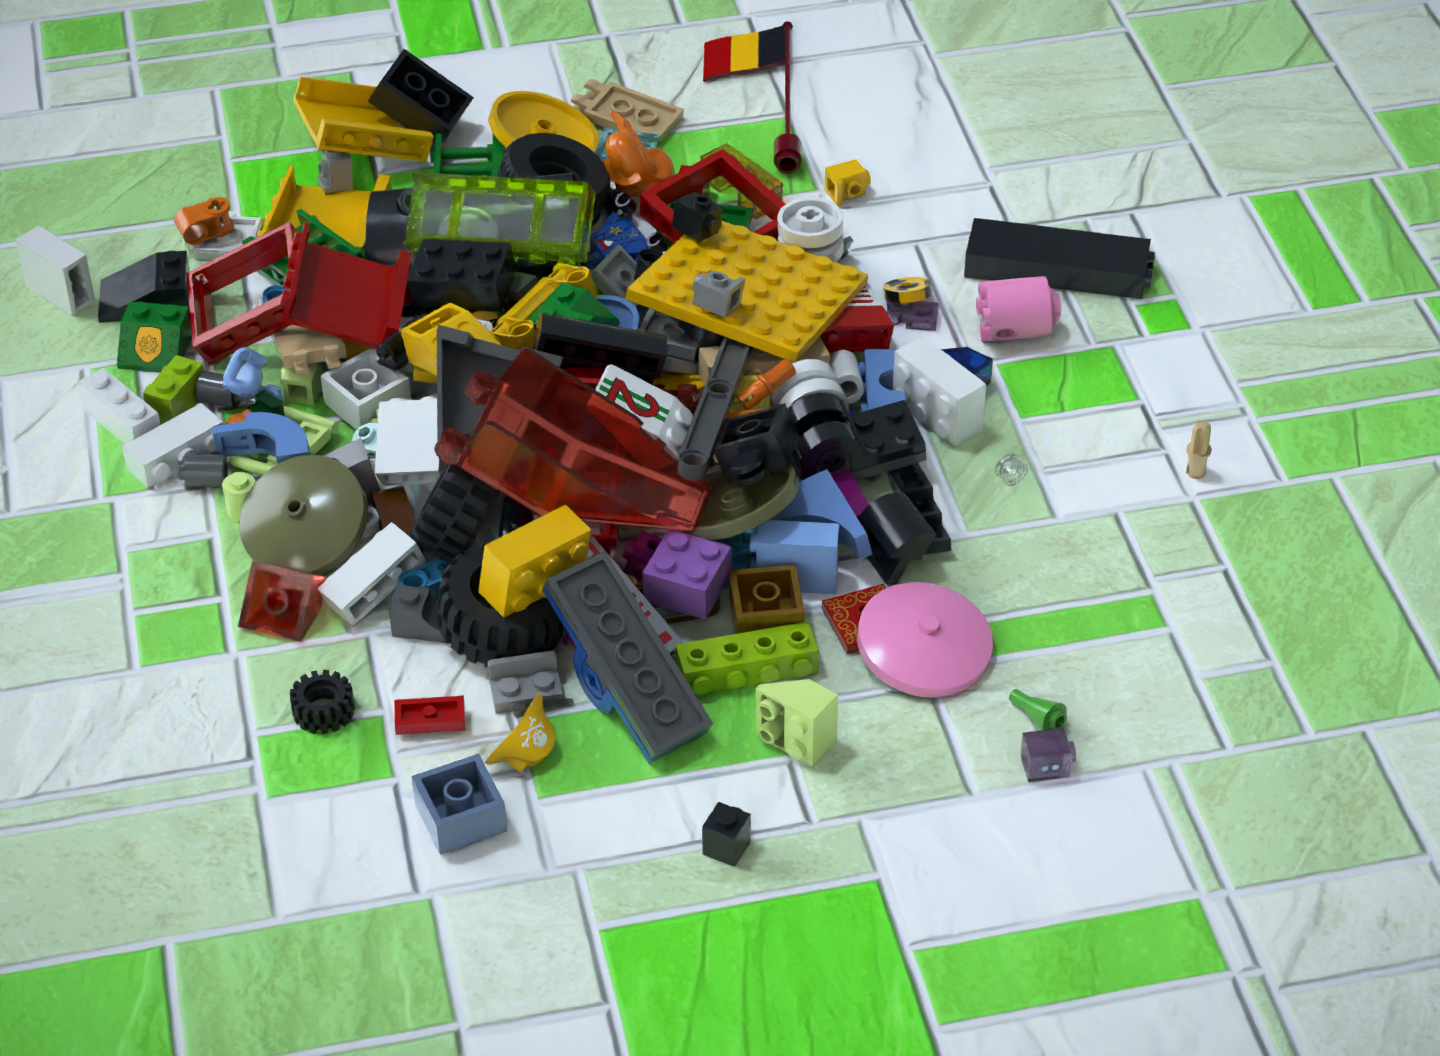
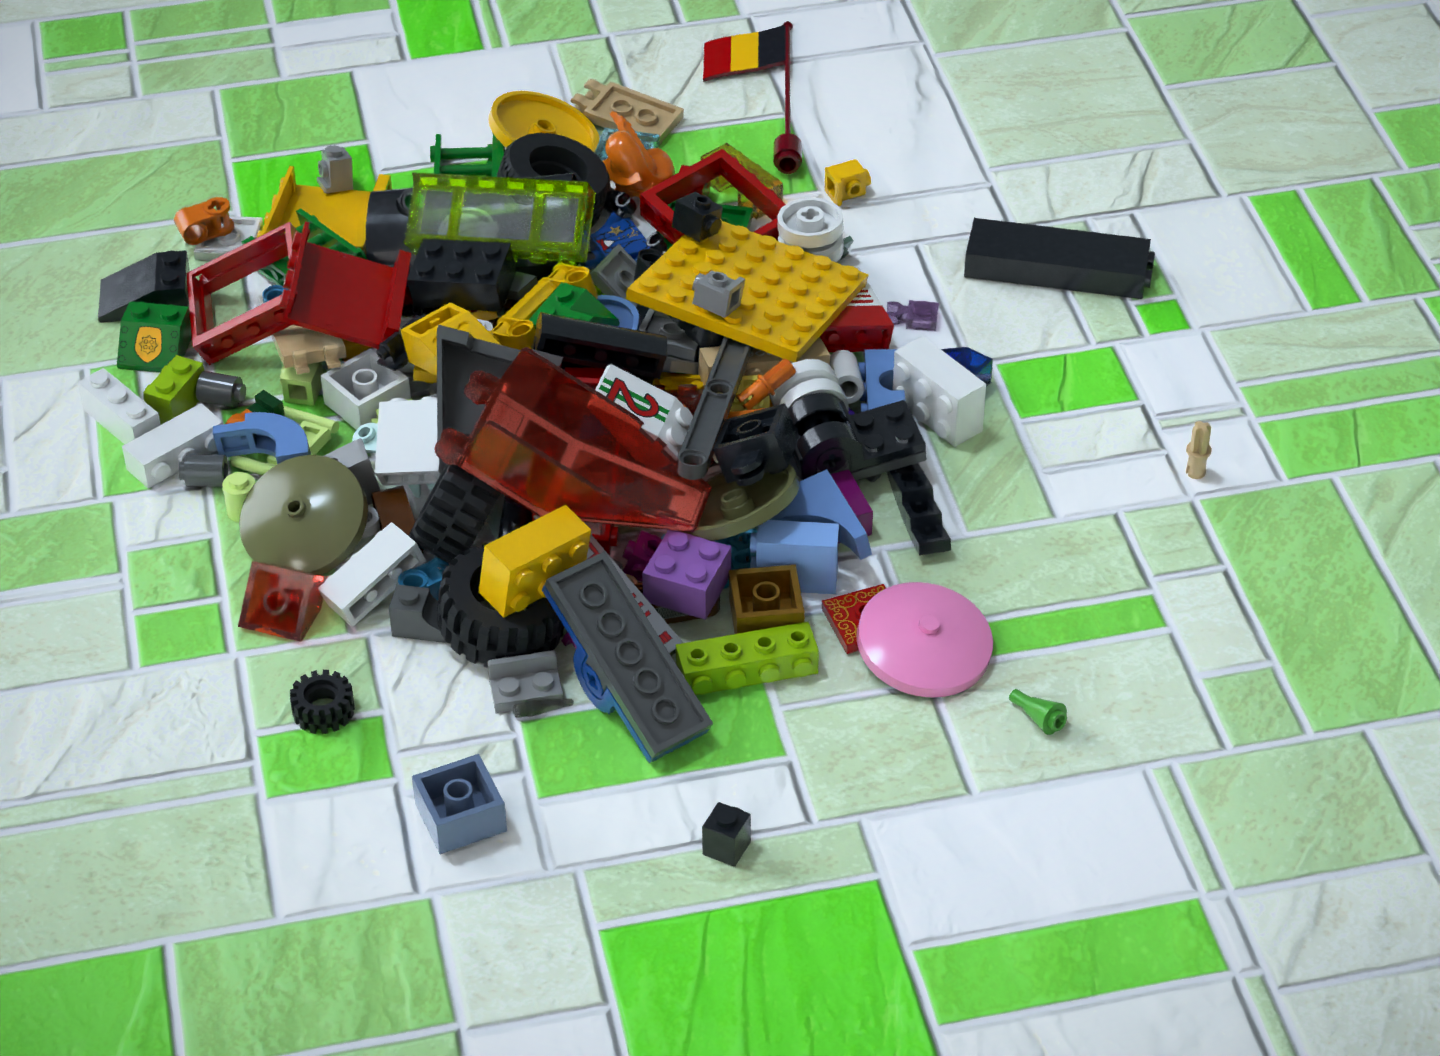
(55, 270): white brick -> none
(247, 380): light blue piece -> none
(346, 122): yellow panel -> none
(420, 97): black brick -> none
(429, 715): red plate -> none
(529, 740): yellow hat -> none
(797, 718): yellowish green slope -> none
(895, 534): black brick -> none
(907, 290): yellow piece -> none
(1011, 469): clear bush -> none
(1017, 308): bright pink cylinder -> none
(1047, 754): clear purple brick -> none

